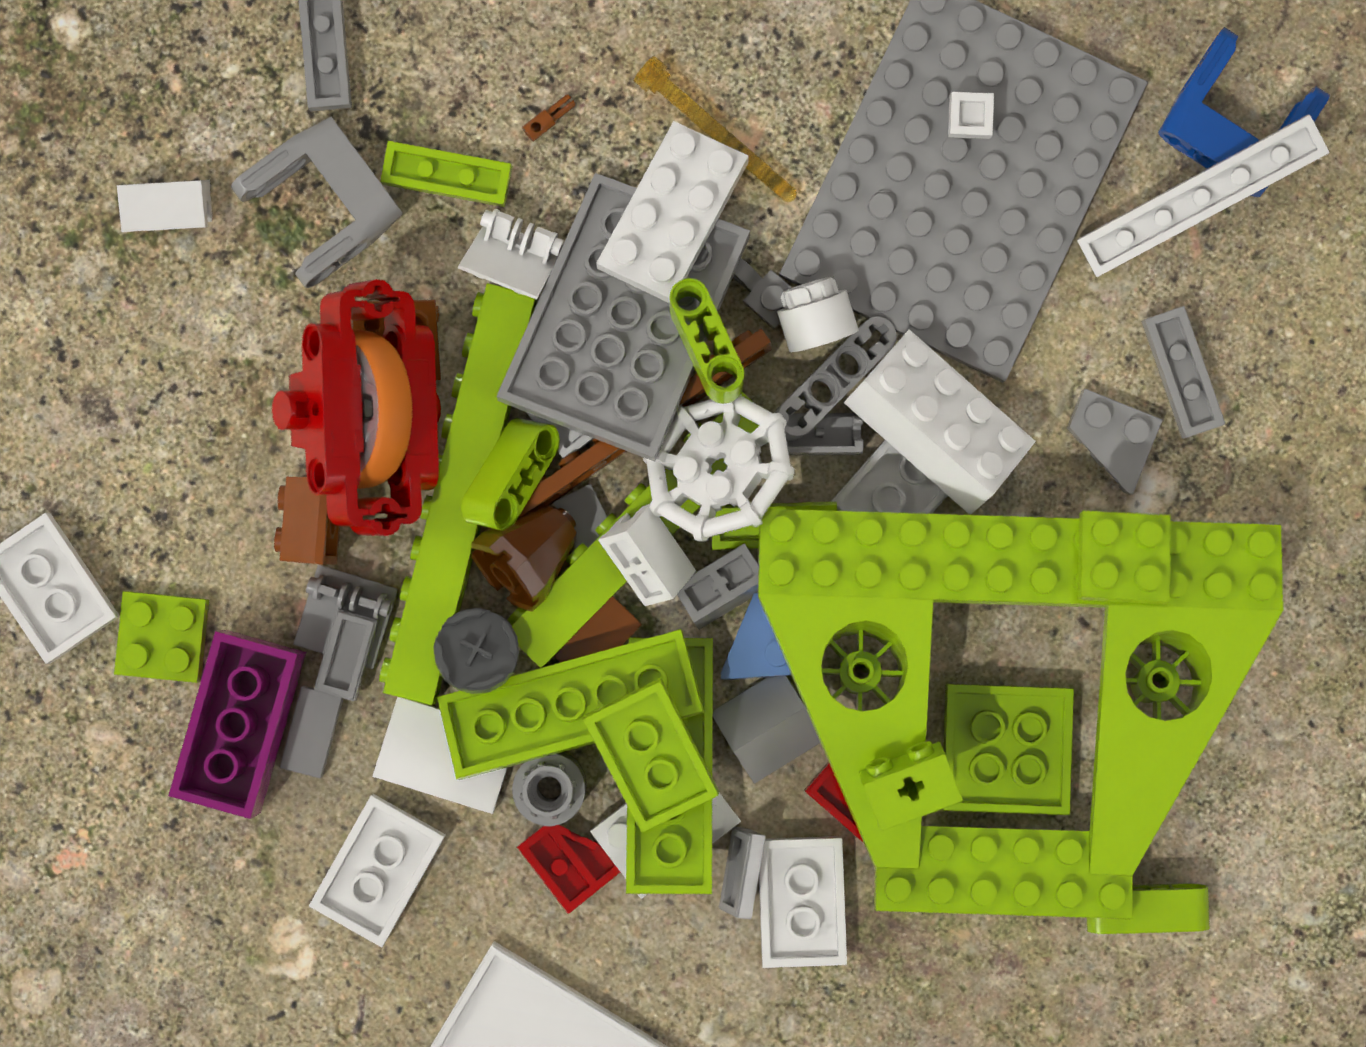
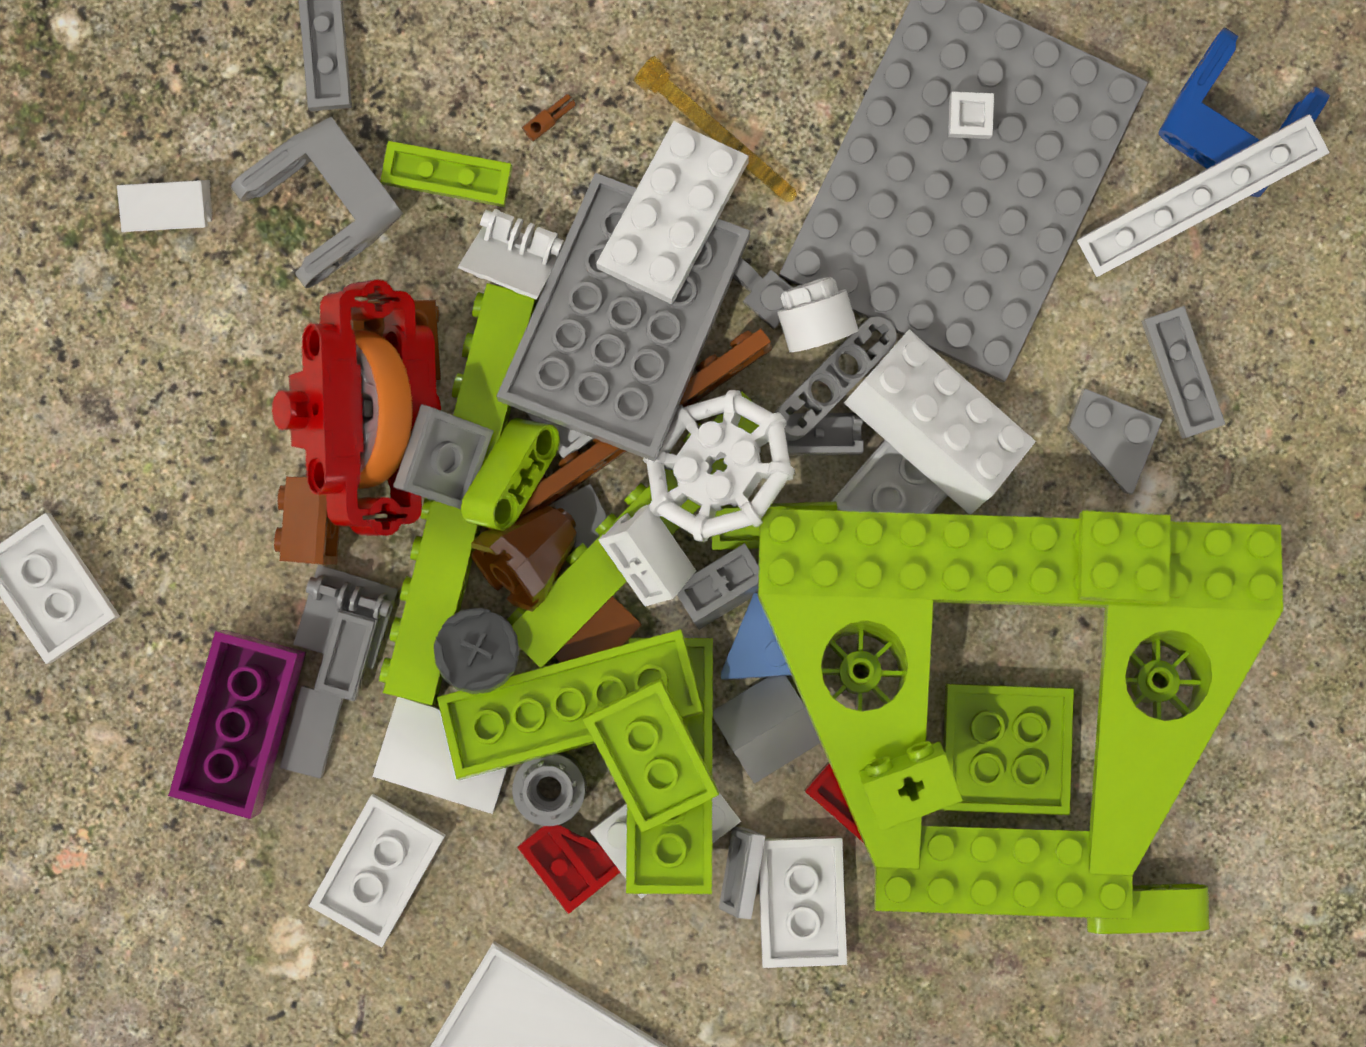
(161, 637): lime plate -> none
(442, 456): none -> light grey tile
(725, 354): lime beam -> none

